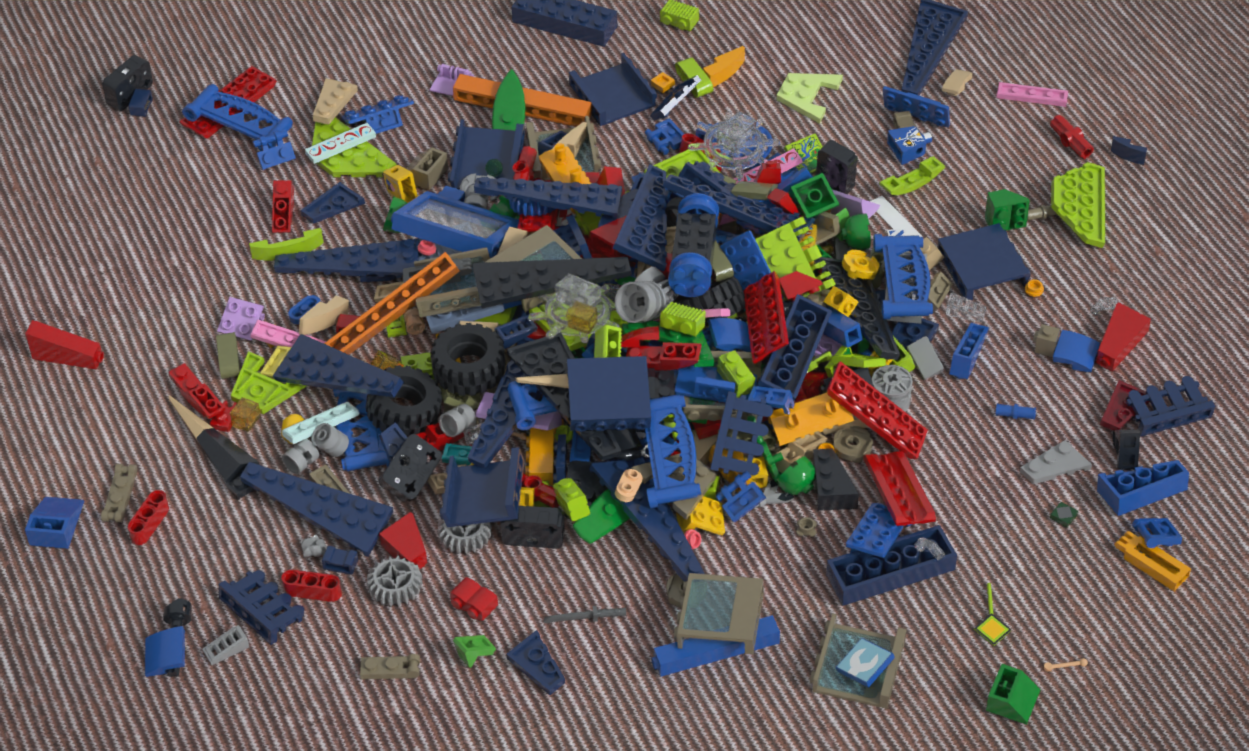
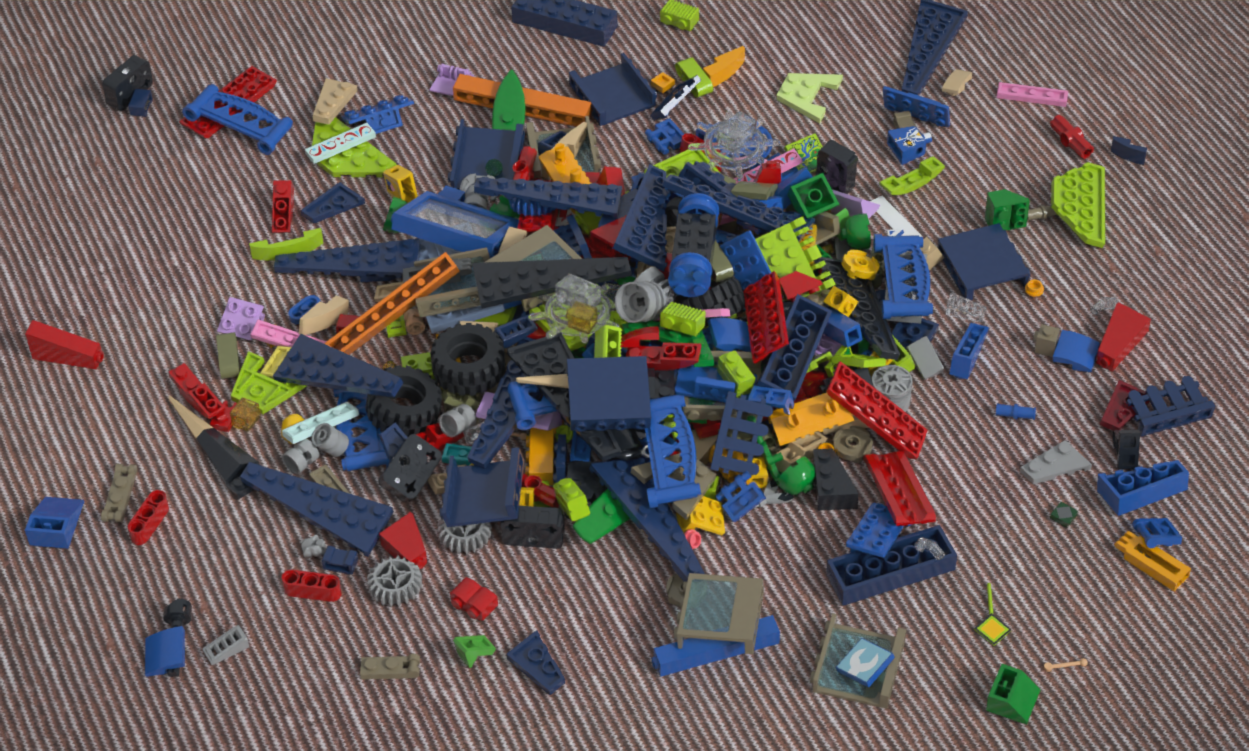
(250, 610): dark blue fence -> none
(276, 155): blue plate -> none
(383, 360): clear yellow brick -> none
(426, 248): coral plate -> none
(428, 167): dark tan slope -> none
(585, 615): dark grey sword -> none
(628, 485): light nougat plate -> none
(783, 200): red slope -> none
(806, 527): dark tan plate -> none
(939, 288): dark tan plate -> none

